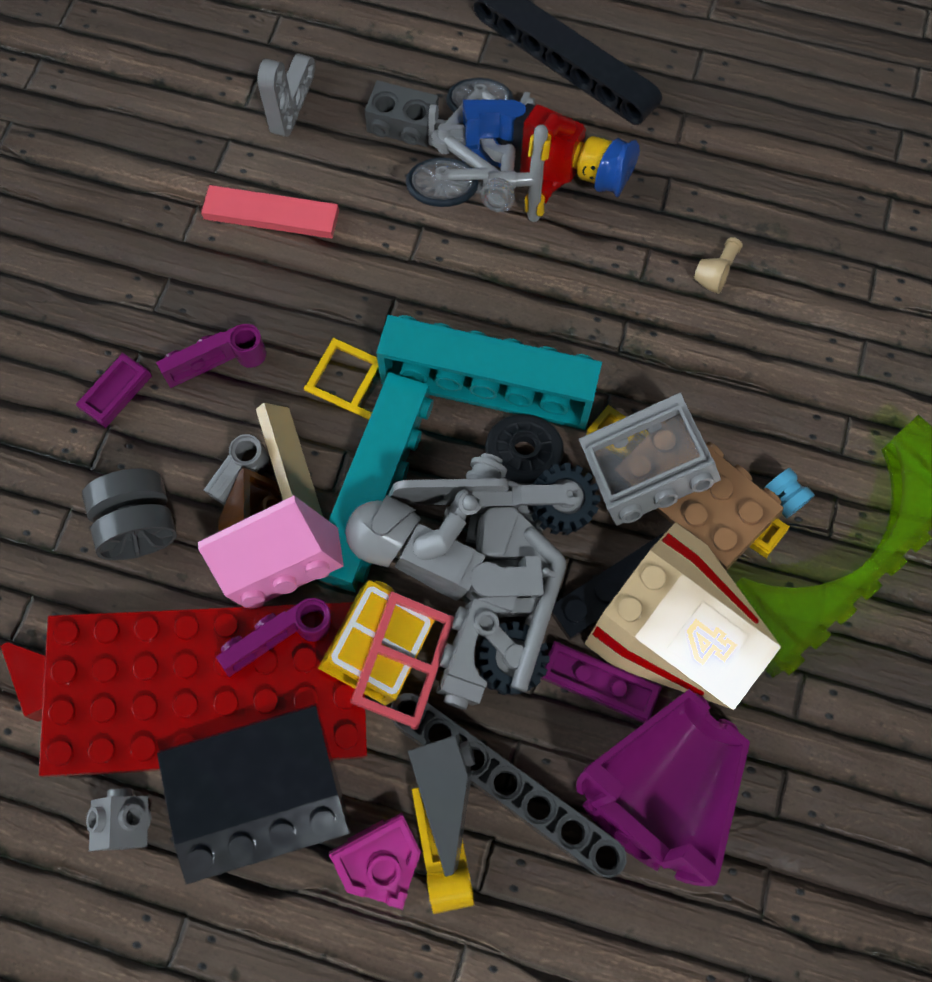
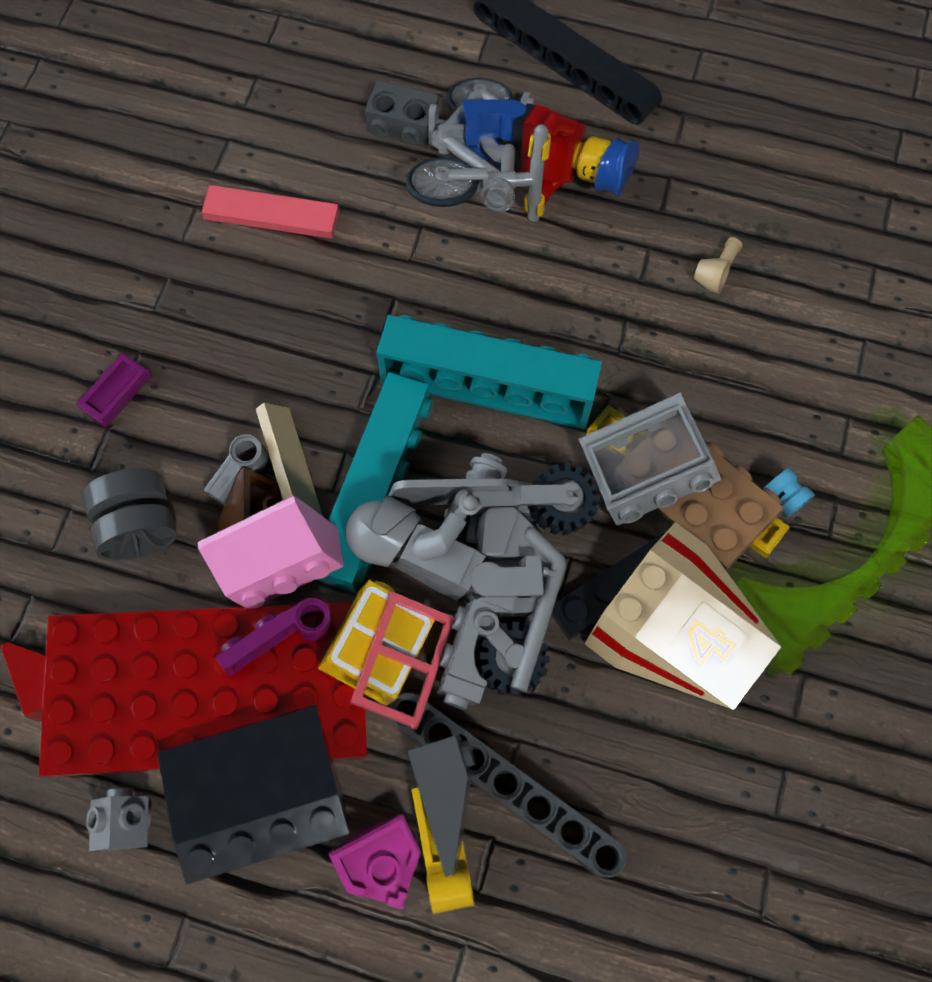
(213, 351): magenta plate -> none
(284, 93): light grey beam -> none
(353, 406): yellow window -> none
(525, 428): black wheel -> none
(601, 682): magenta tile -> none
(671, 789): magenta cone -> none

